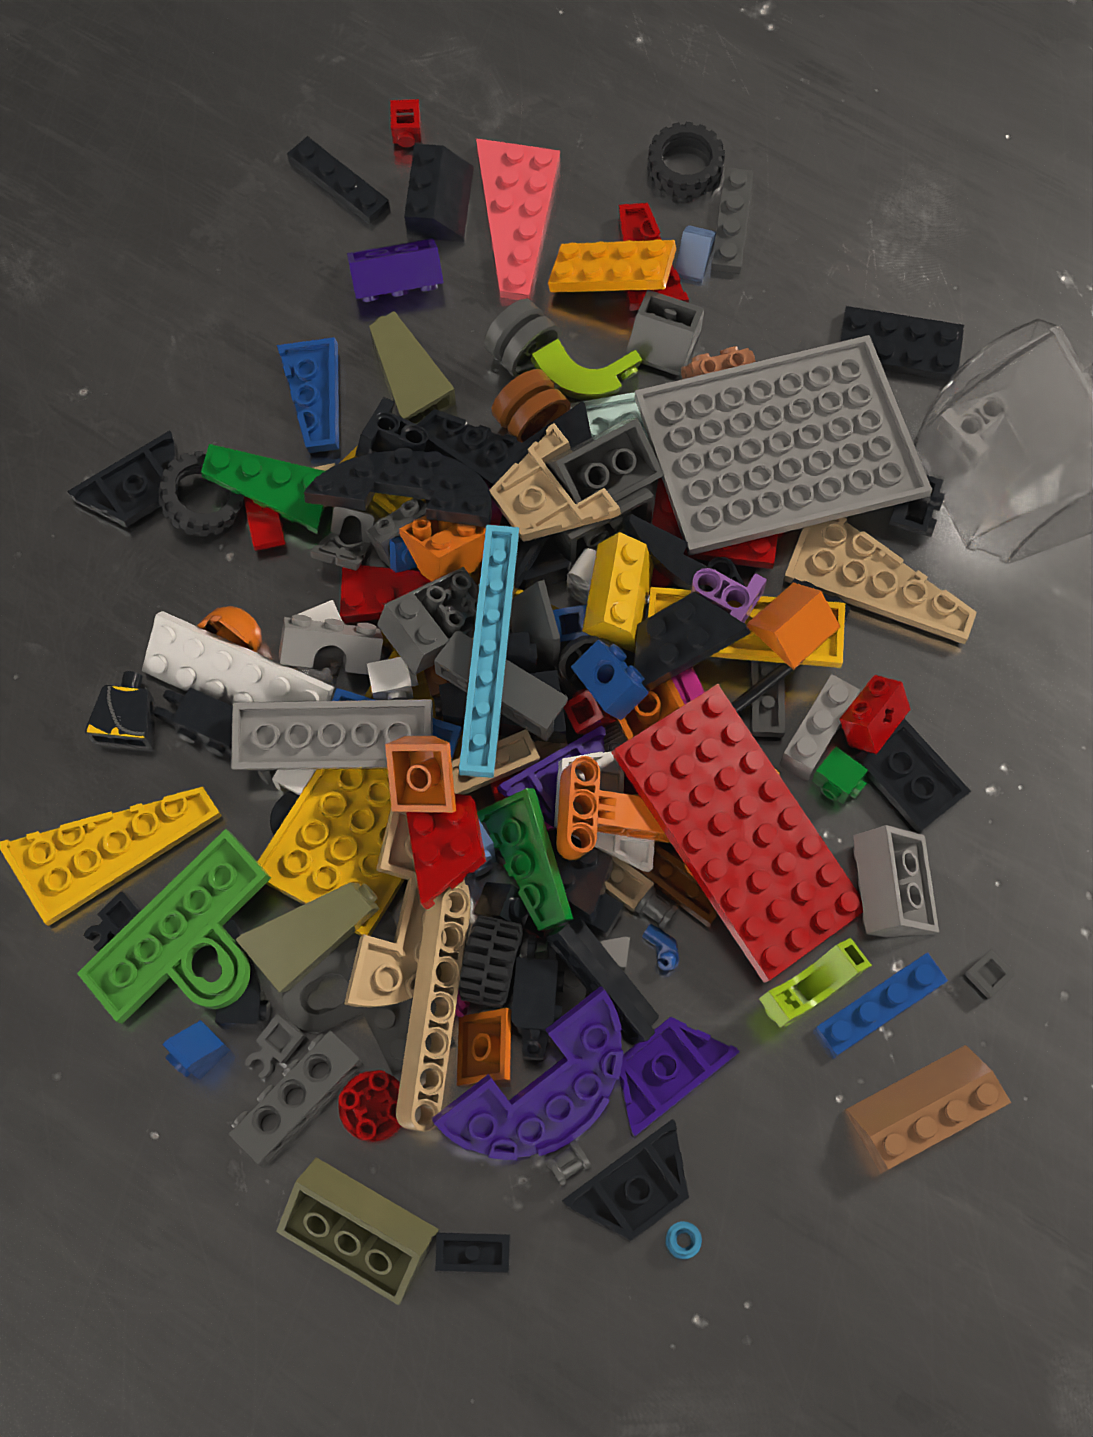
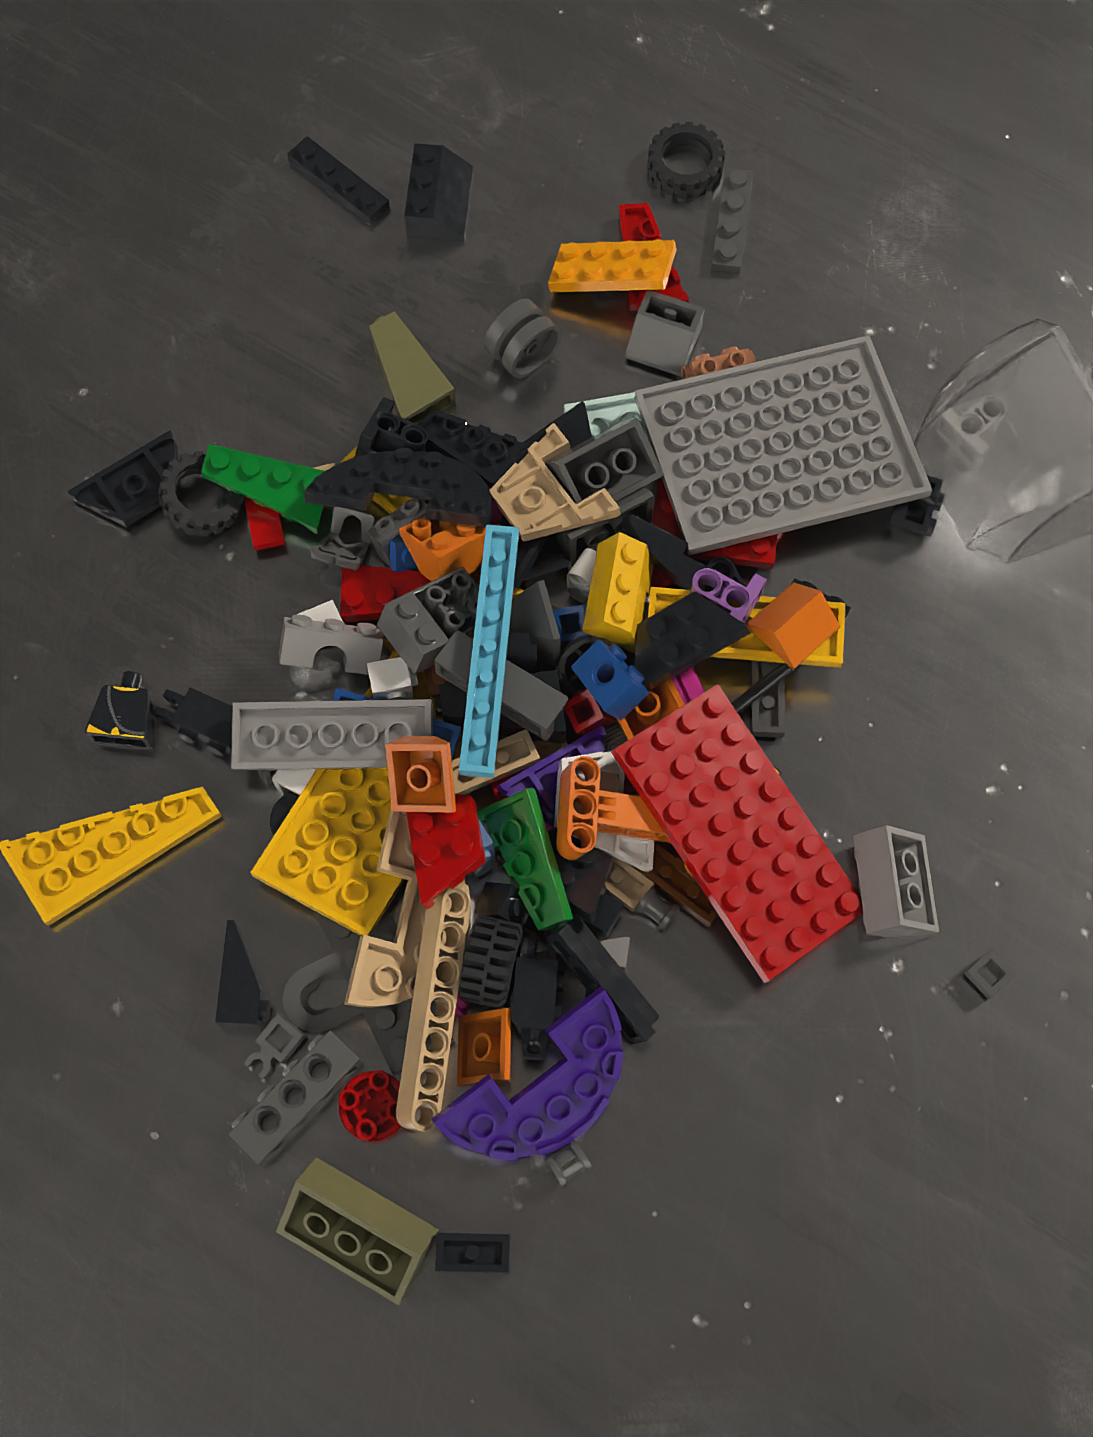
(114, 919): black plate -> none
(172, 929): bright green plate -> none
(195, 1050): blue slope -> none
(222, 669): white plate -> none
(234, 626): orange cylinder -> none
(304, 937): olive slope -> none
(314, 390): blue wing -> none
(395, 269): dark purple slope -> none
(405, 128): red brick -> none
(517, 200): coral wing -> none
(529, 404): dark orange wheel -> none
(580, 381): lime arch -> none
(636, 1187): black wing -> none
(665, 945): blue arm -> none
(668, 1069): dark purple wing -> none
(694, 253): medium blue slope -> none
(695, 1240): dark azure plate -> none
(815, 984): lime arch -> none
(818, 728): light grey arch -> none
(840, 776): green brick -> none
(875, 714): red brick -> none
(876, 579): tan wing -> none
(881, 1004): blue plate -> none
(907, 342): black plate -> none
(914, 777): black plate -> none
(926, 1107): medium nougat slope -> none

